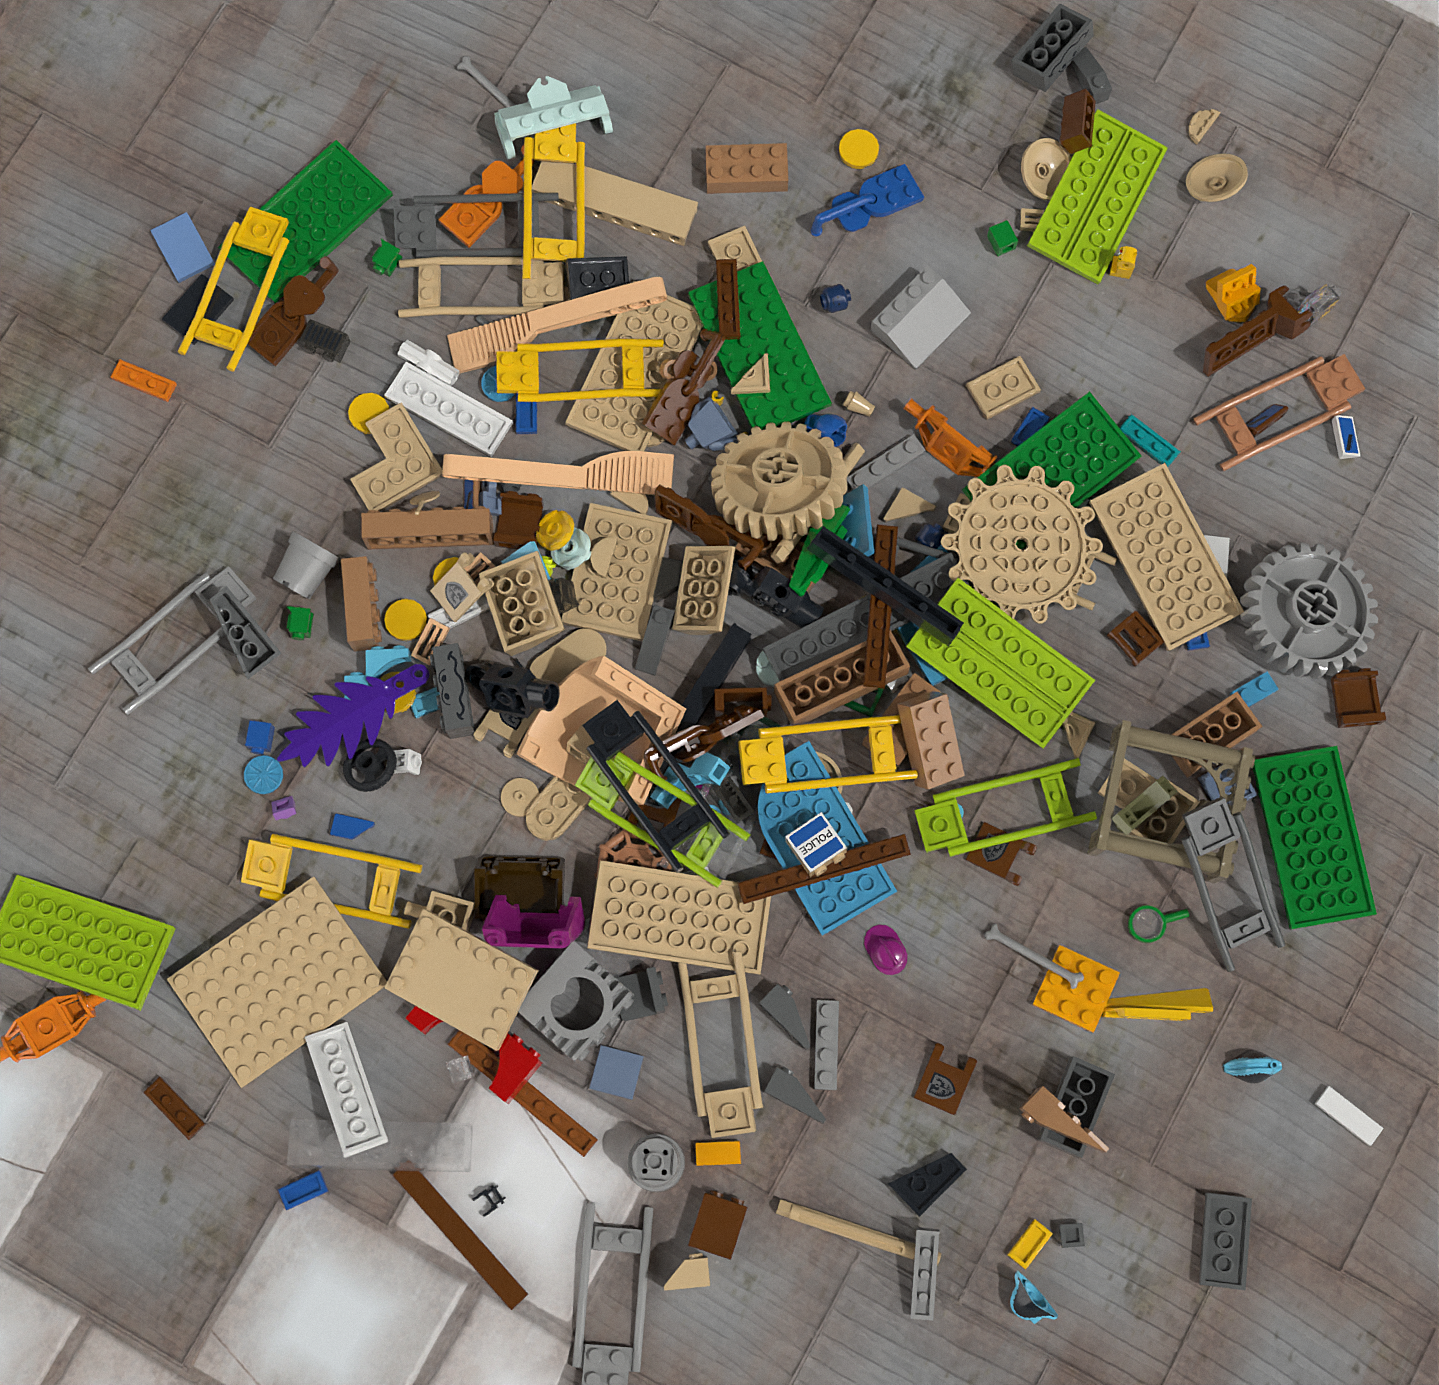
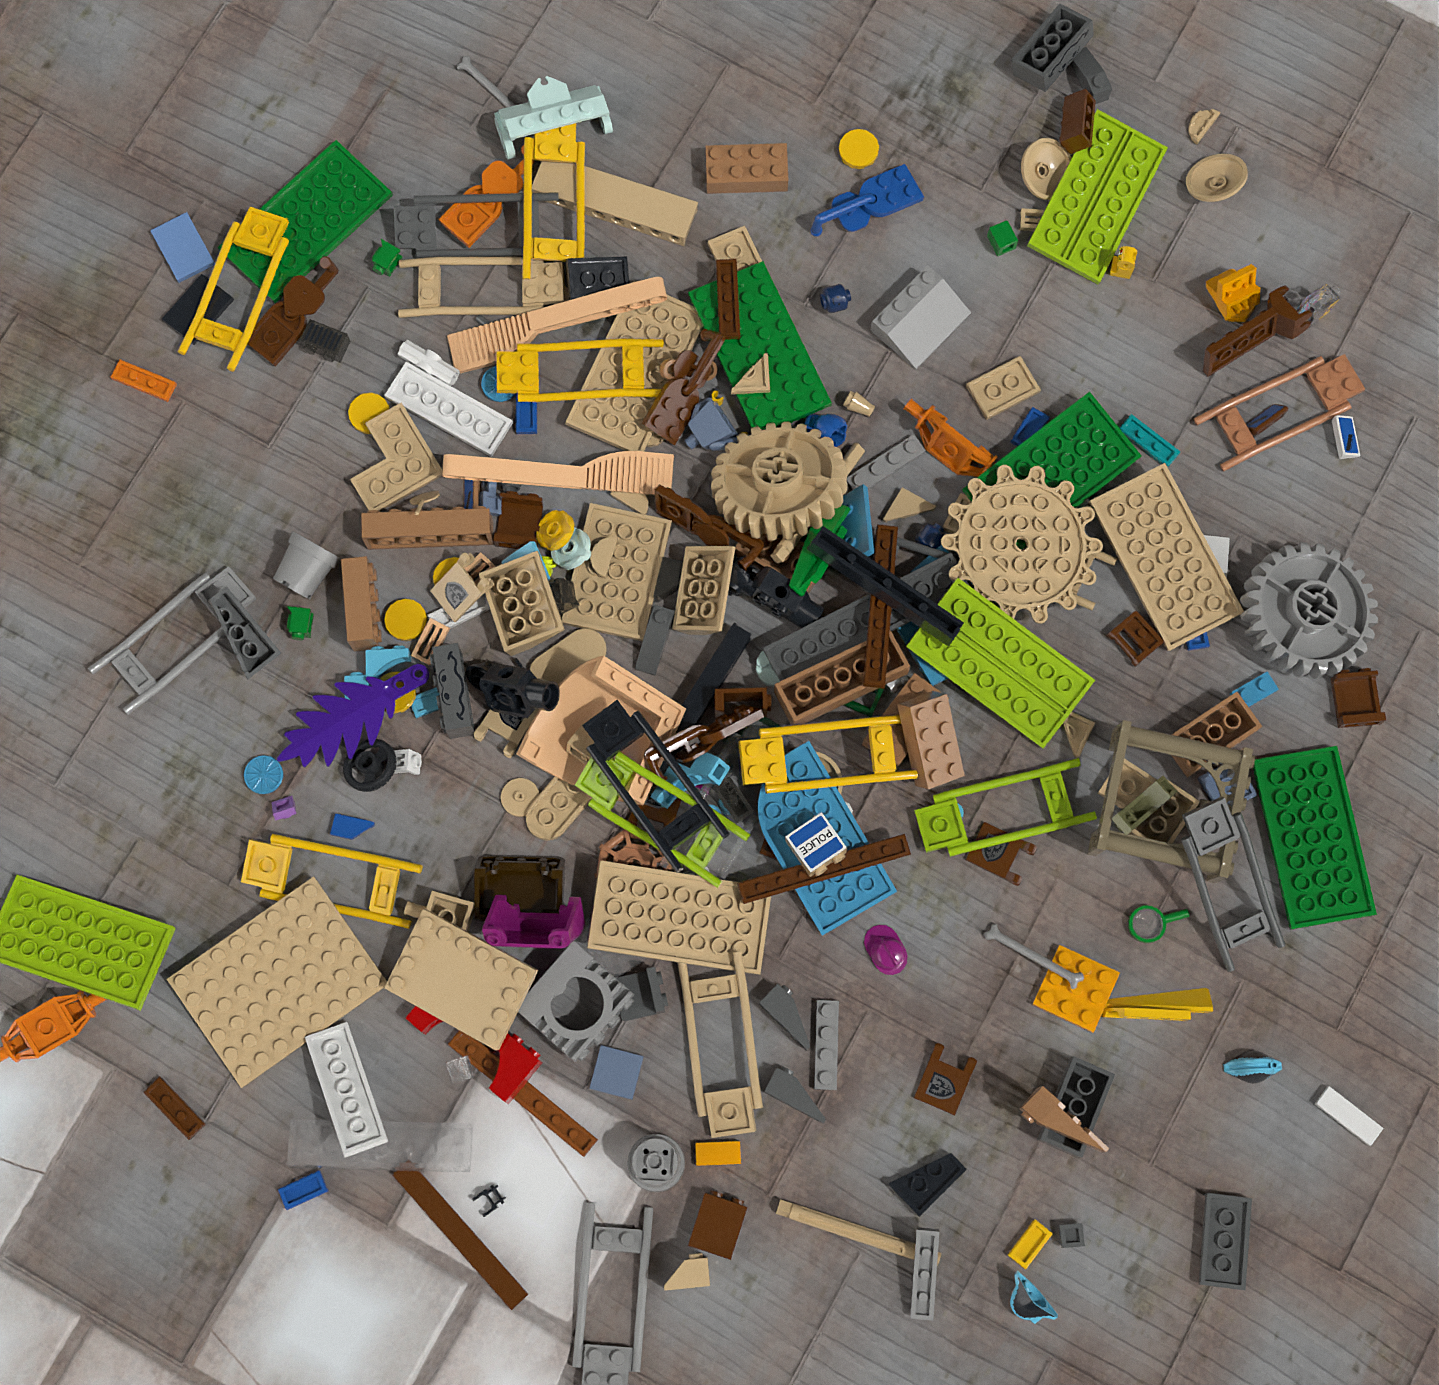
(259, 737): blue brick -> none

